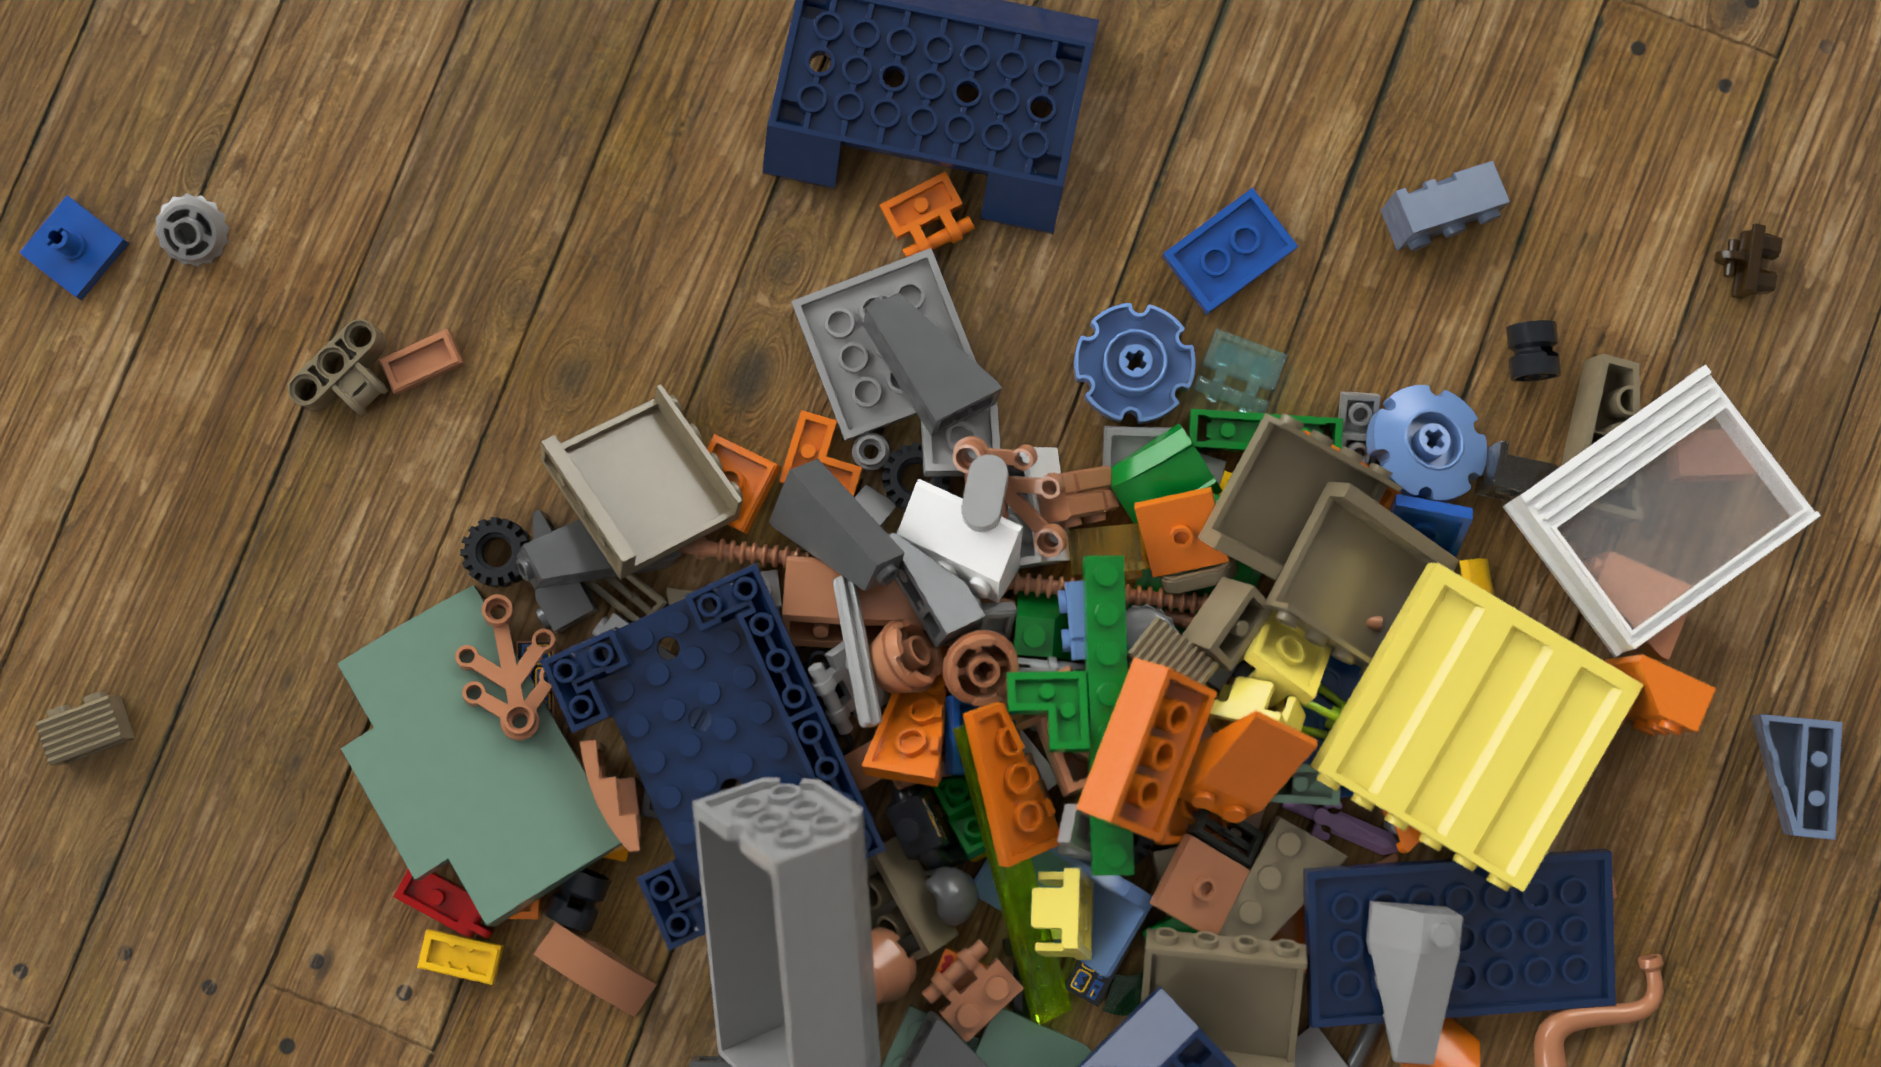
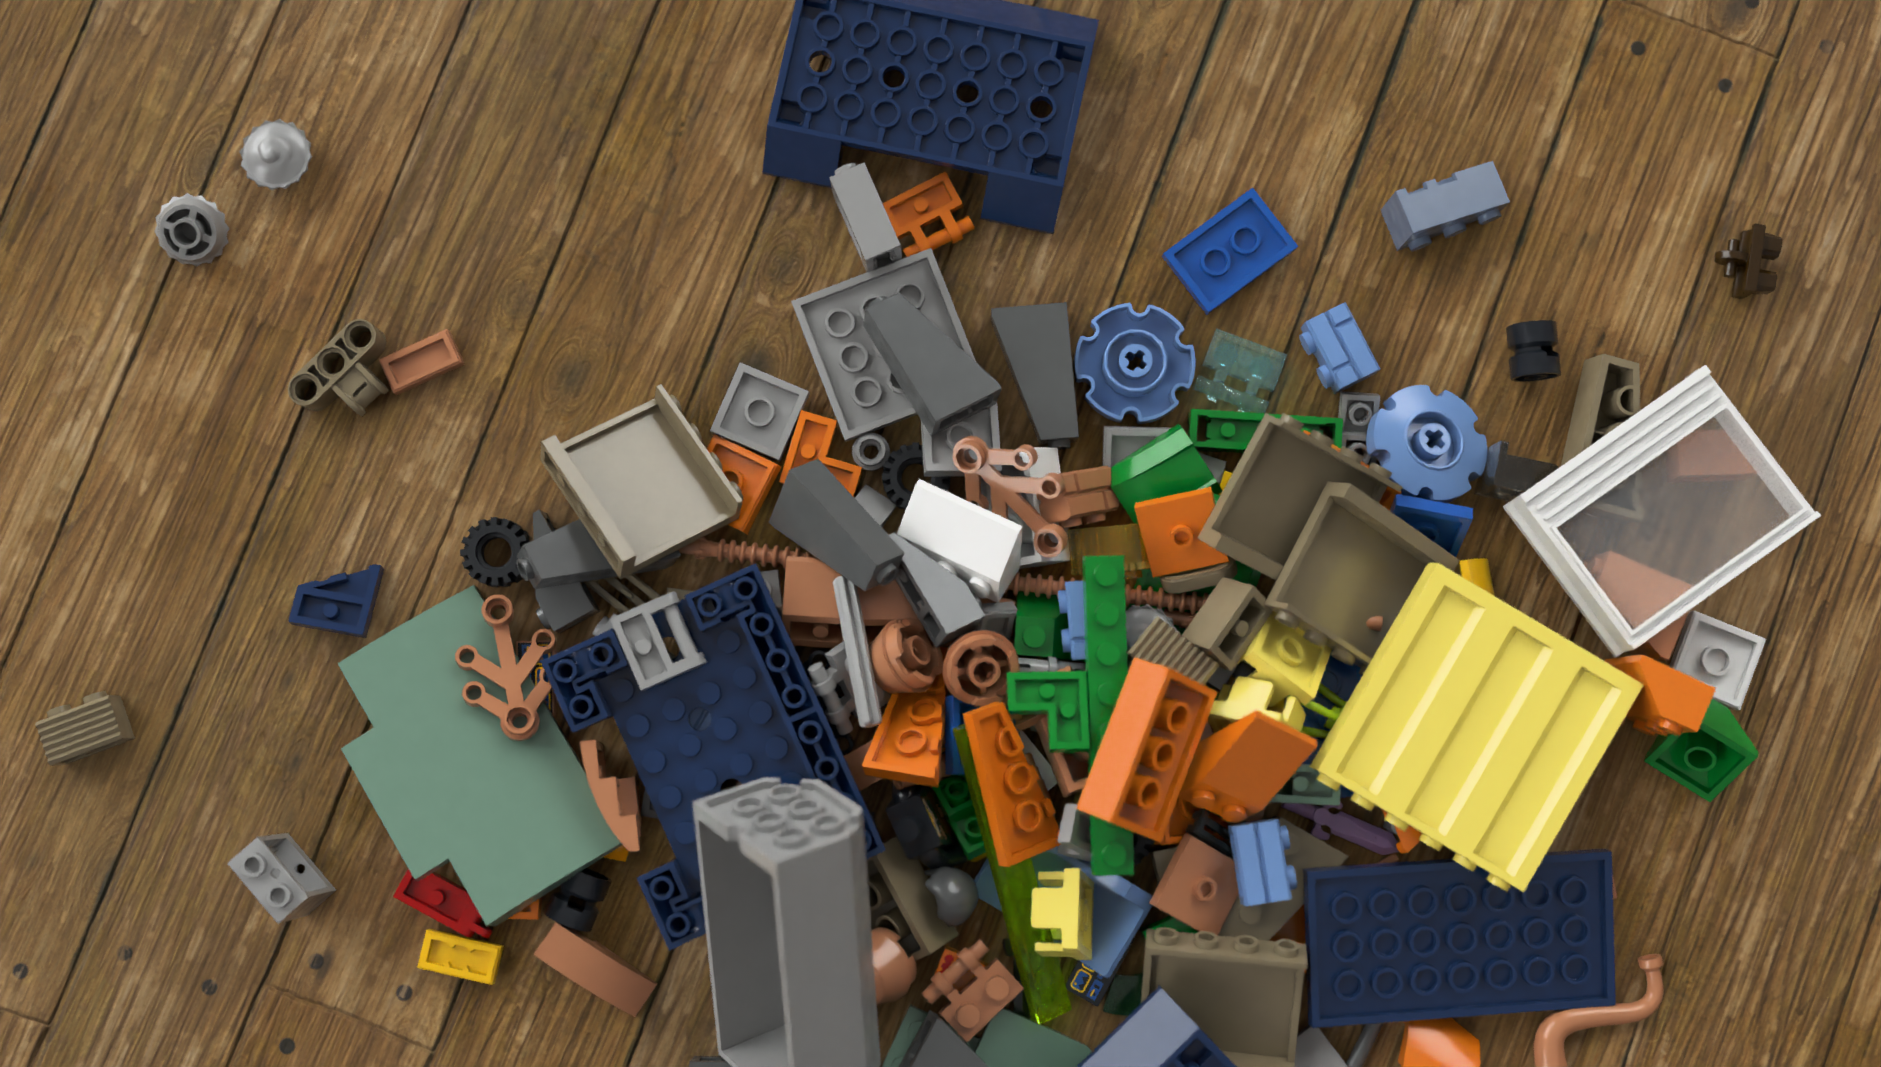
(74, 247): blue tile -> none
(271, 874): none -> light grey window
(275, 154): none -> light grey piece
(339, 603): none -> dark blue wing
(645, 645): none -> light grey plate
(759, 412): none -> light grey plate
(865, 216): none -> light grey window
(985, 493): light grey tile -> none
(1040, 361): none -> dark grey slope
(1261, 861): none -> medium blue brick
(1338, 348): none -> medium blue brick
(1414, 968): light grey wedge -> none
(1706, 758): none -> green slope
(1718, 656): none -> white plate
(1802, 771): sand blue wedge -> none

